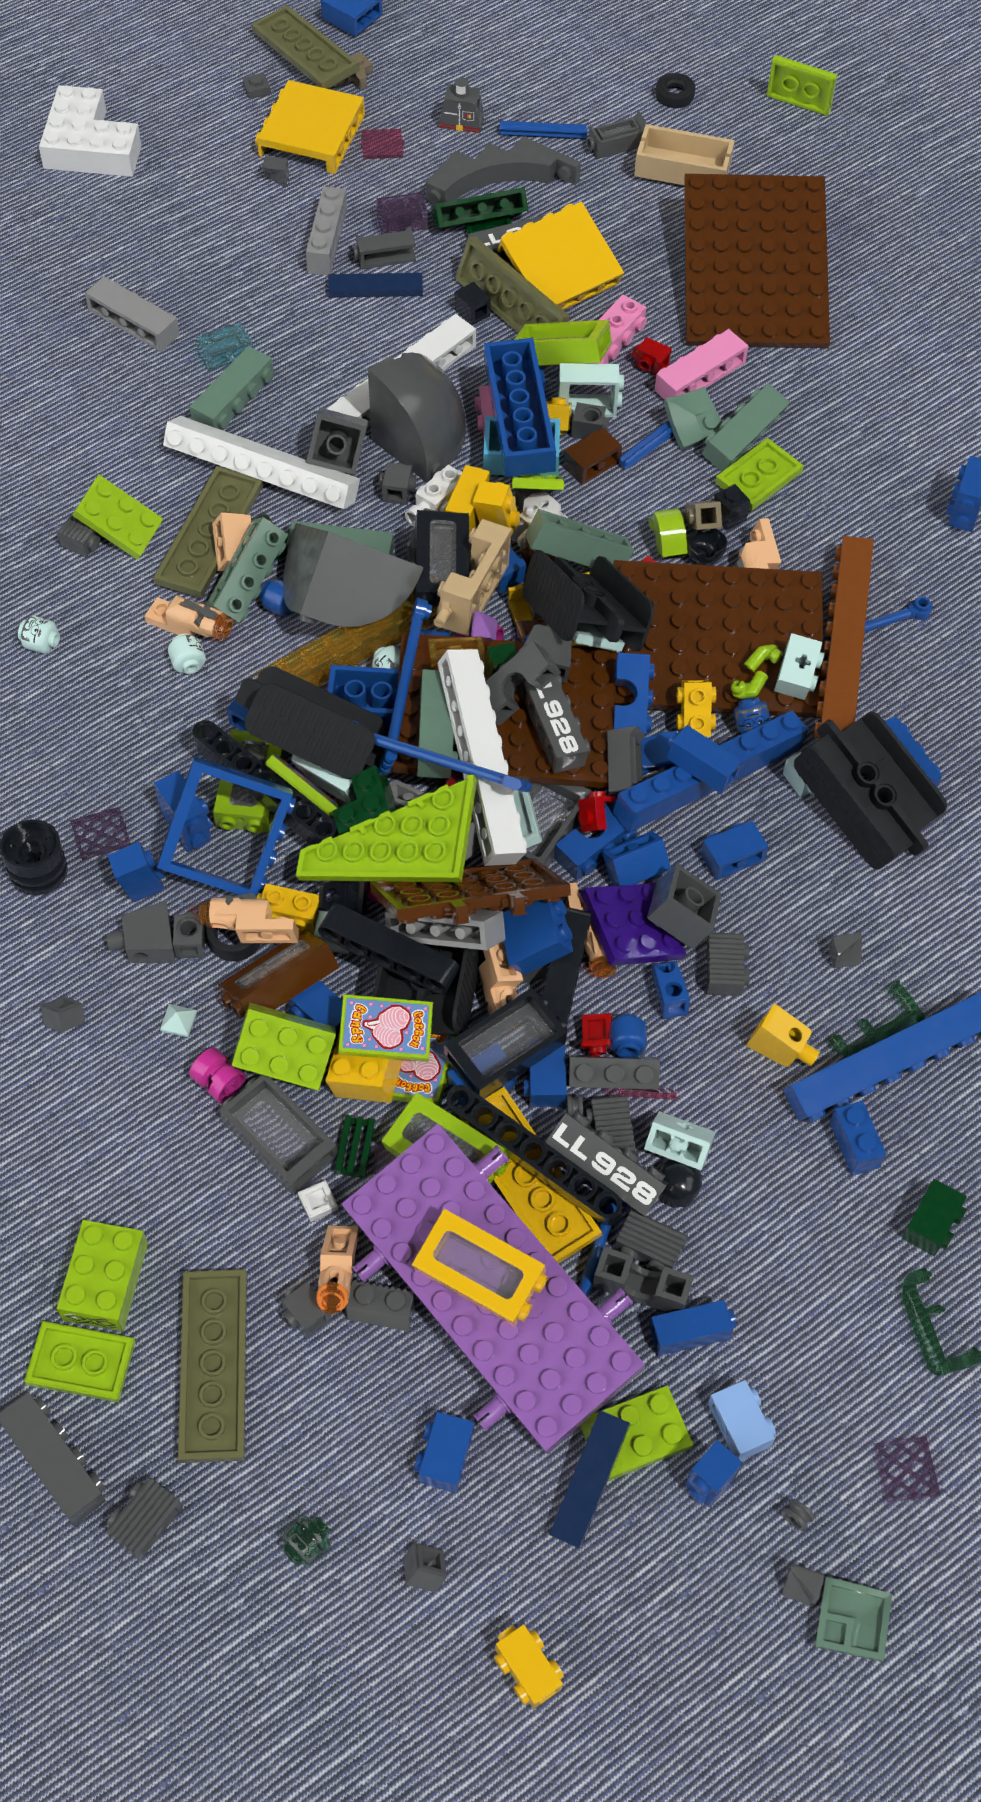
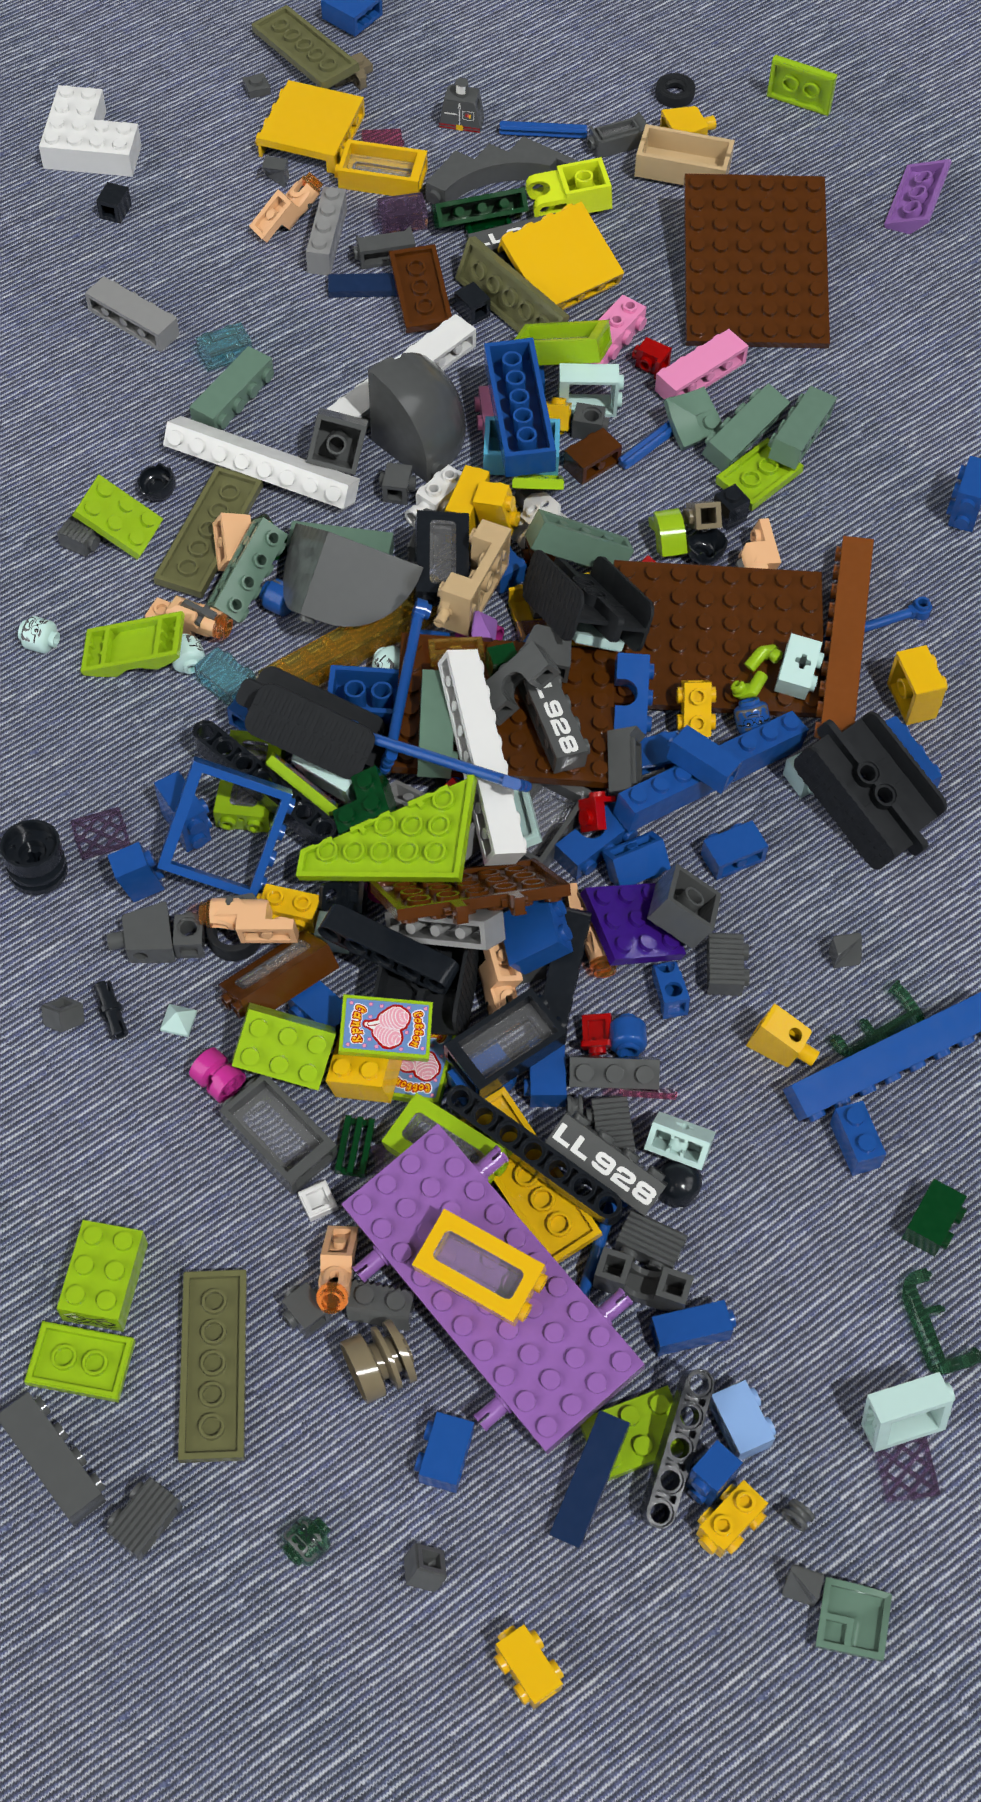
(110, 1010): none -> black pin
(113, 202): none -> black brick
(133, 645): none -> lime slope
(156, 482): none -> black hair
(222, 675): none -> clear light blue brick
(286, 208): none -> light nougat plate
(378, 1361): none -> dark tan wheel
(381, 168): none -> yellow piece
(420, 287): none -> reddish brown plate
(570, 184): none -> neon yellow brick
(665, 1459): none -> black beam
(687, 119): none -> yellow torso
(722, 1528): none -> yellow brick
(801, 427): none -> sand green brick
(907, 1411): none -> light aqua window
(917, 196): none -> medium lavender slope
(917, 684): none -> yellow brick

